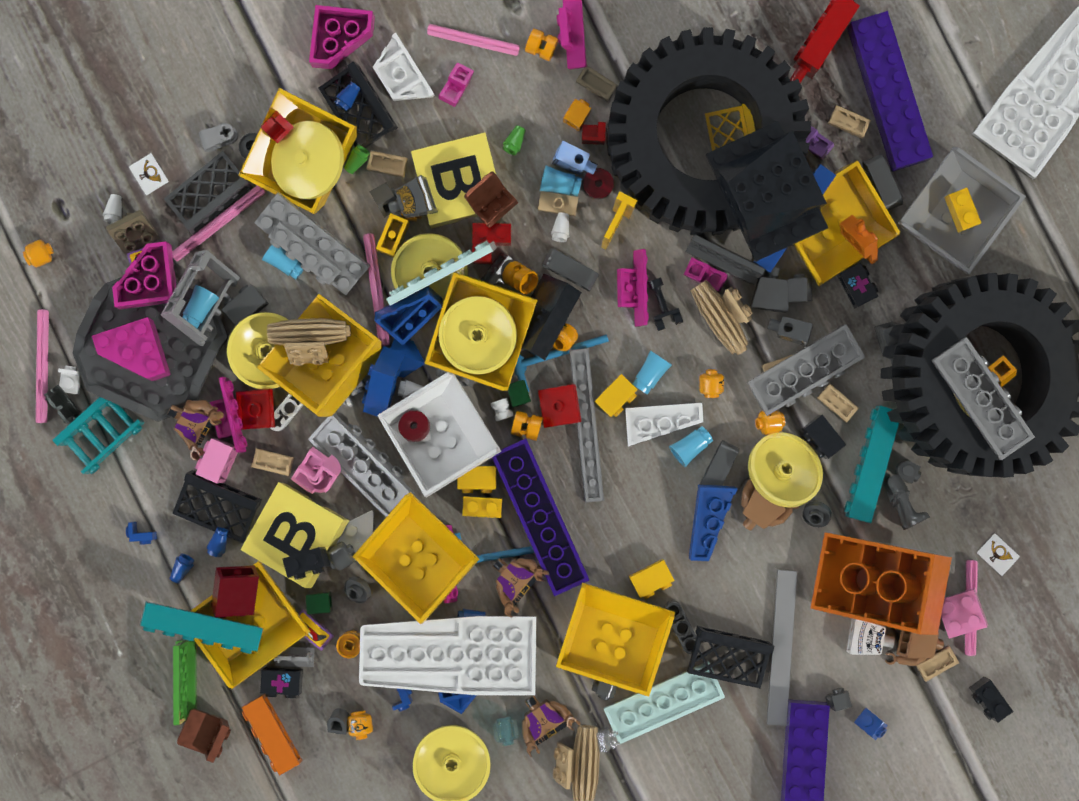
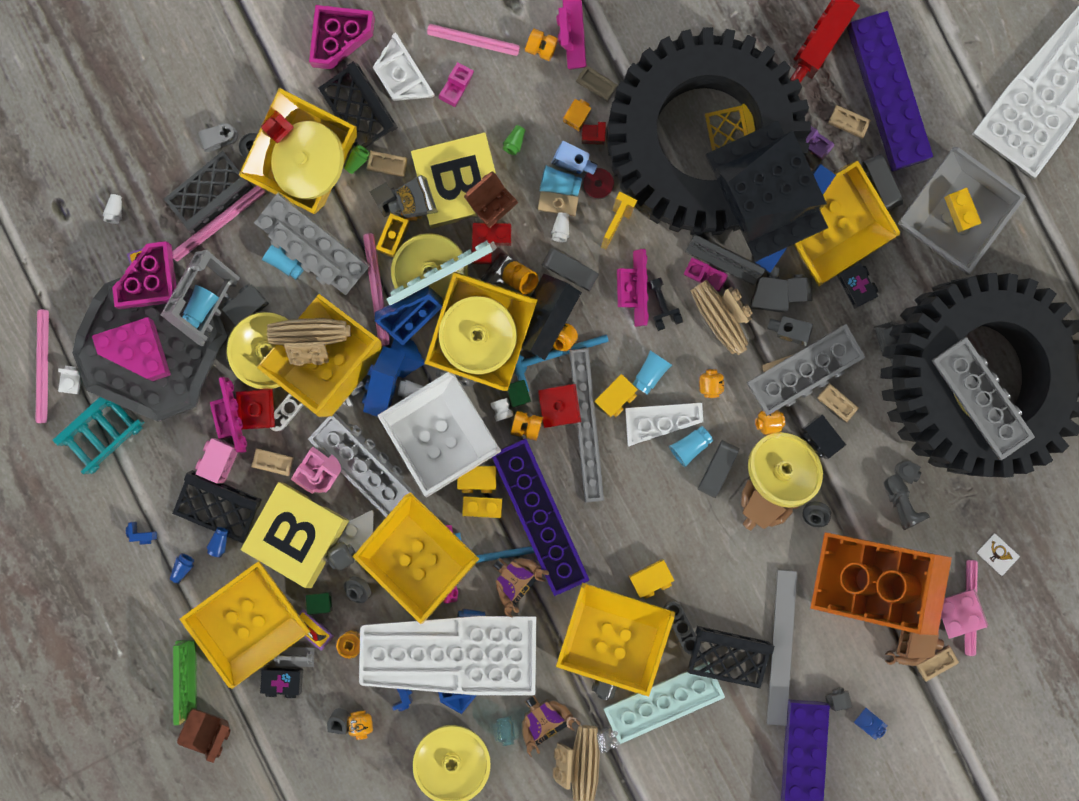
(38, 253): light orange head -> none
(64, 405): pearl dark grey hinge -> none
(130, 229): dark tan plate -> none
(148, 174): white sticker -> none
(194, 423): medium nougat torso -> none
(200, 626): teal brick -> none
(234, 591): dark red brick -> none
(271, 734): orange brick -> none
(306, 562): black brick -> none
(347, 96): blue cone -> none
(420, 431): dark red piece -> none
(709, 517): blue wing -> none
(860, 238): orange plate -> none
(867, 638): white torso -> none
(872, 466): teal brick -> none
(991, 700): black brick -> none
(1003, 369): light orange brick -> none

